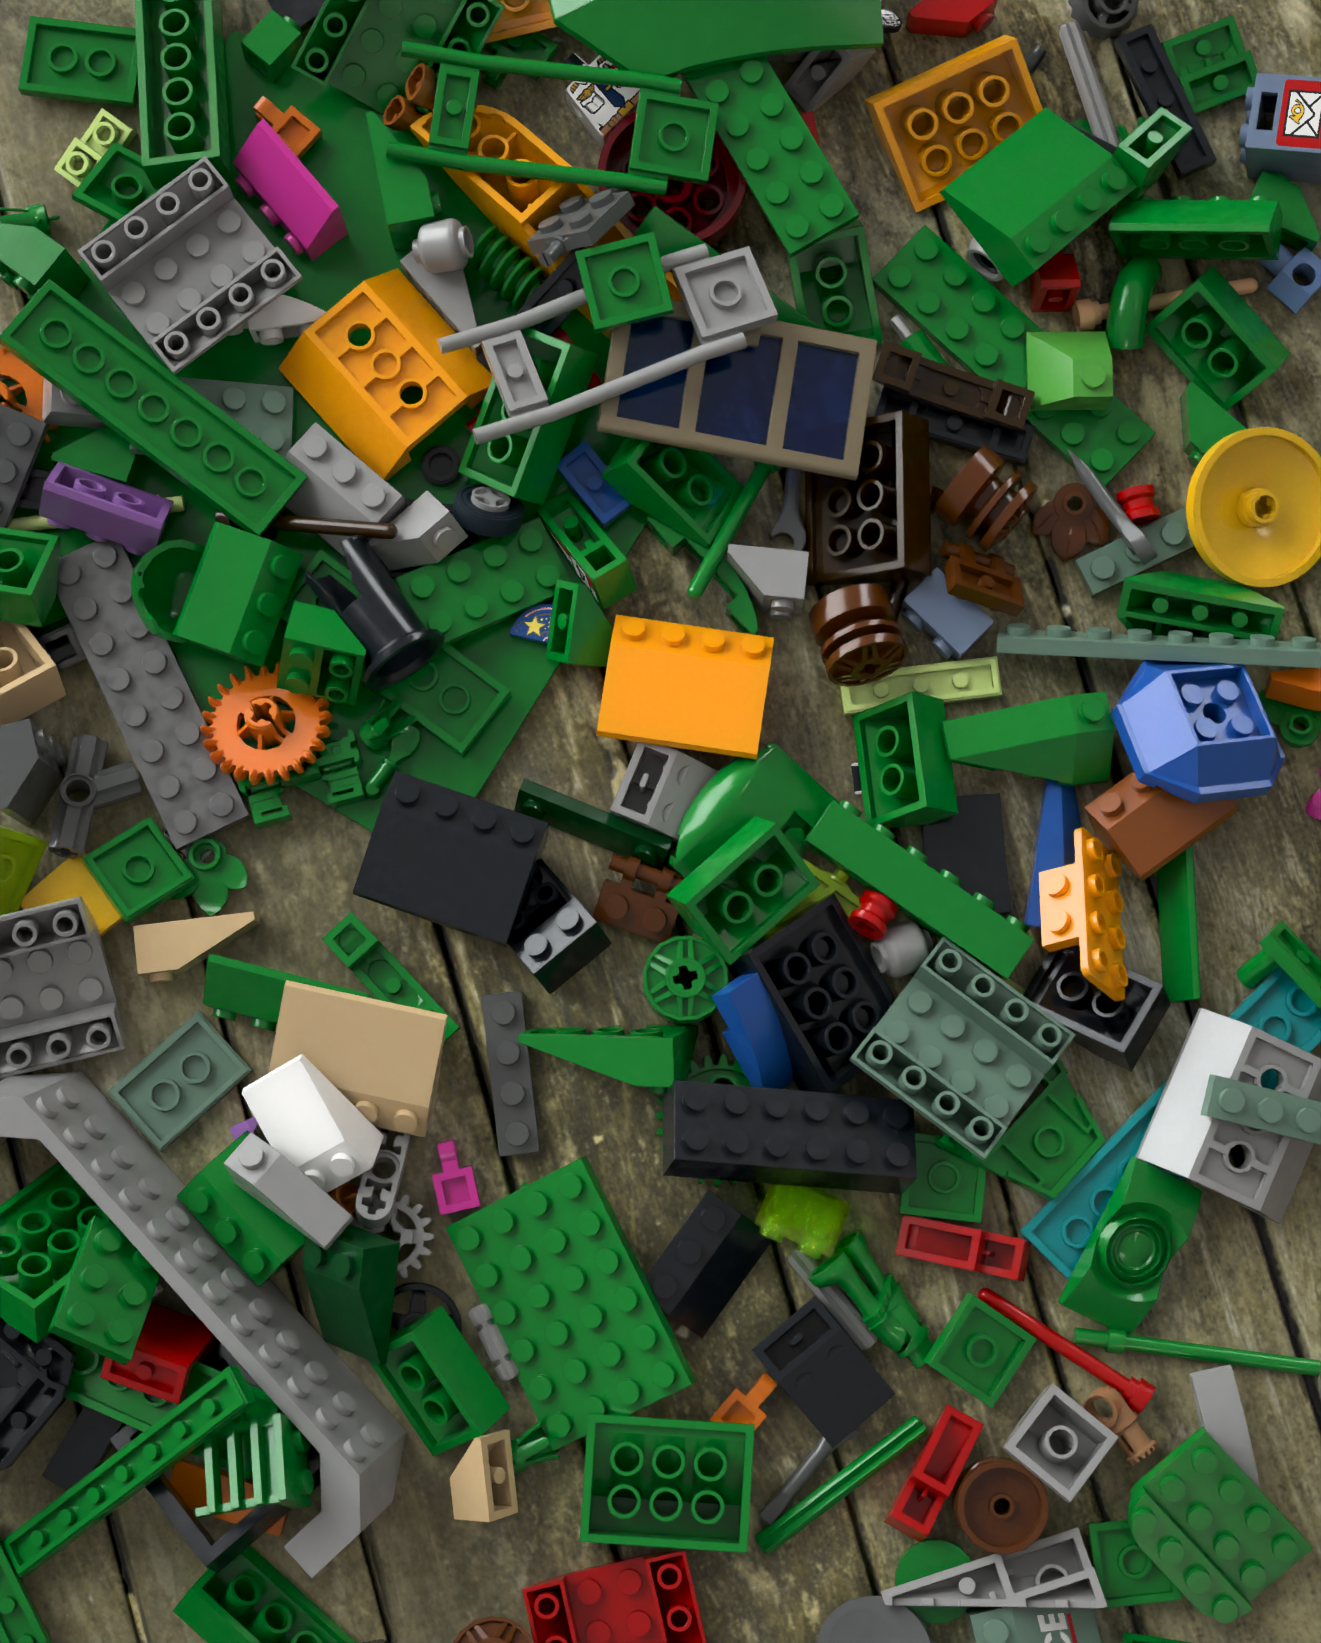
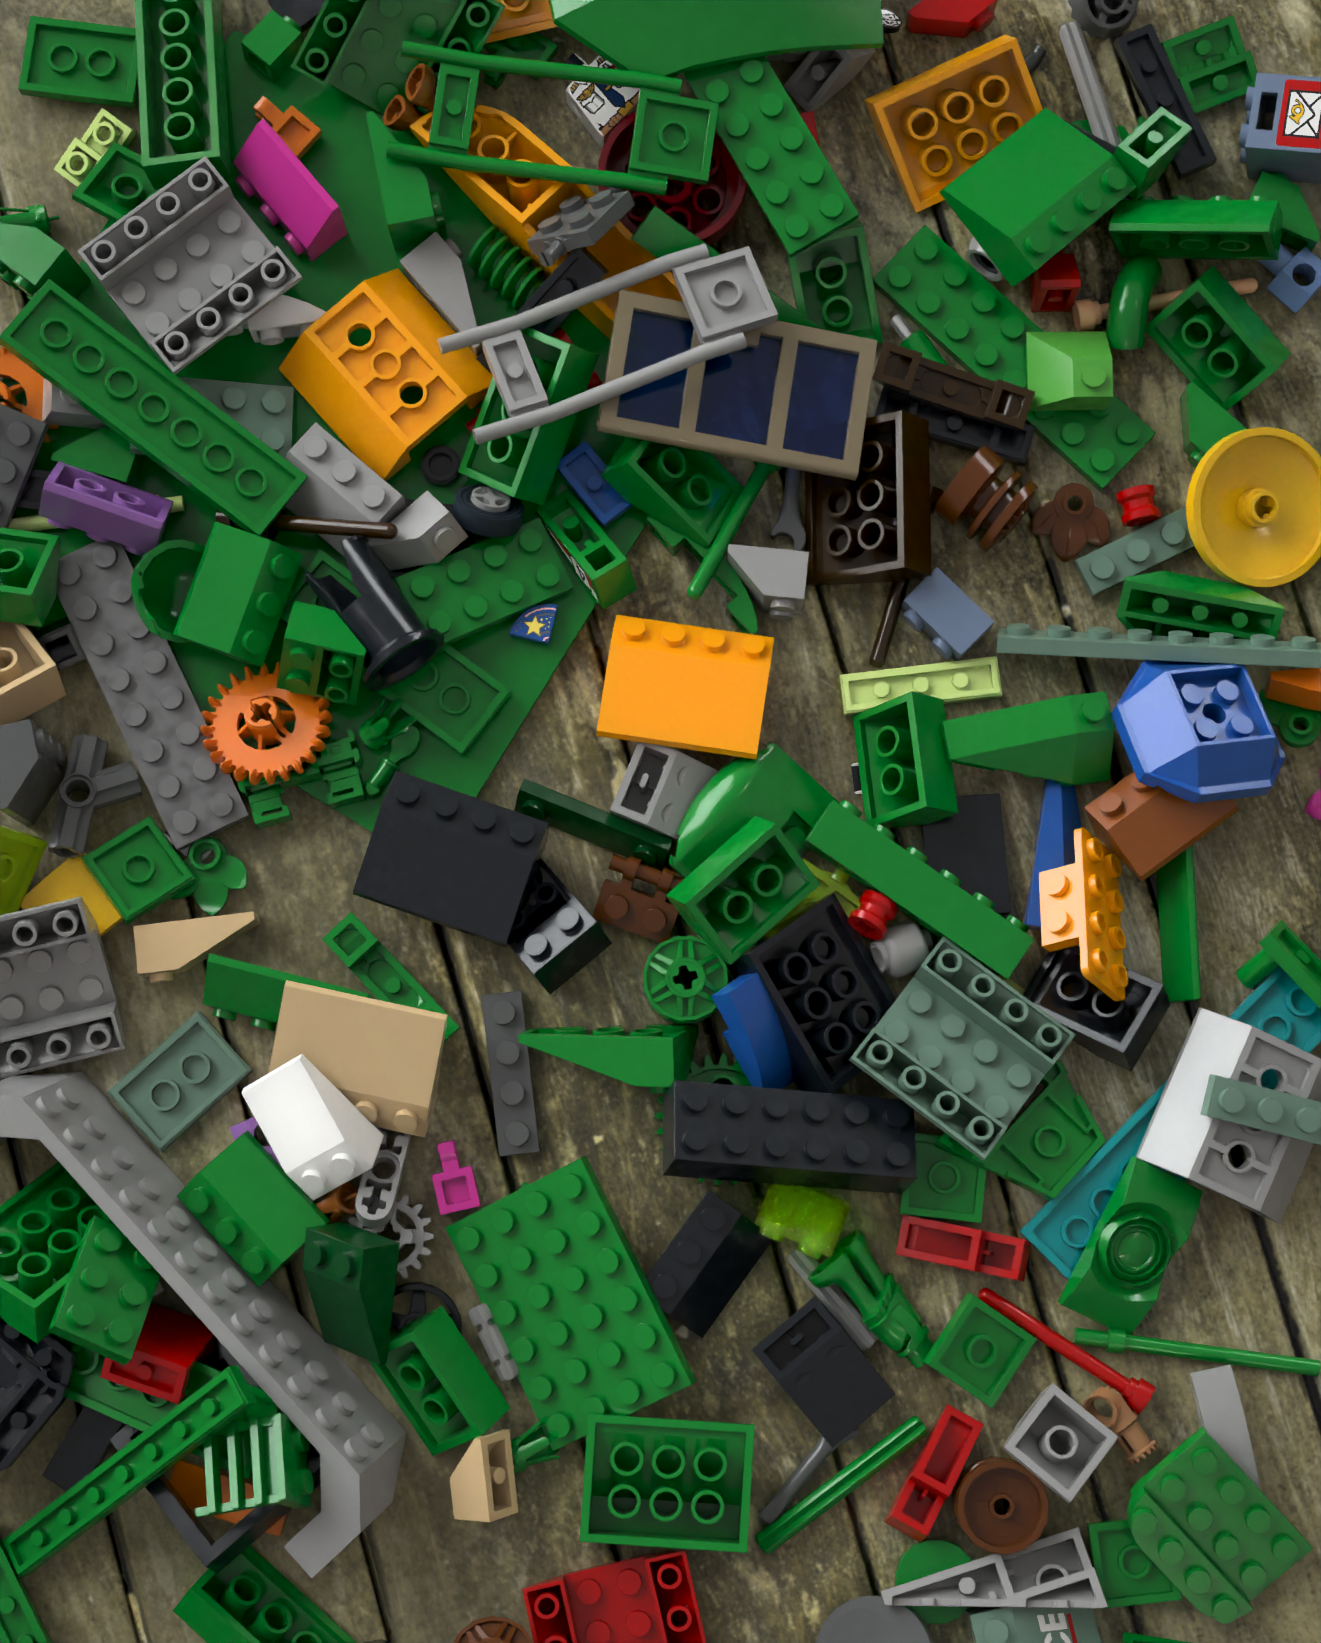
(286, 1191): light grey slope -> none
(443, 246): light grey head -> none
(577, 627): green slope -> none
(624, 282): green plate -> none
(745, 1407): orange plate -> none
(858, 635): reddish brown wheel -> none
(982, 579): reddish brown plate -> none
(1130, 533): dark grey piece -> none

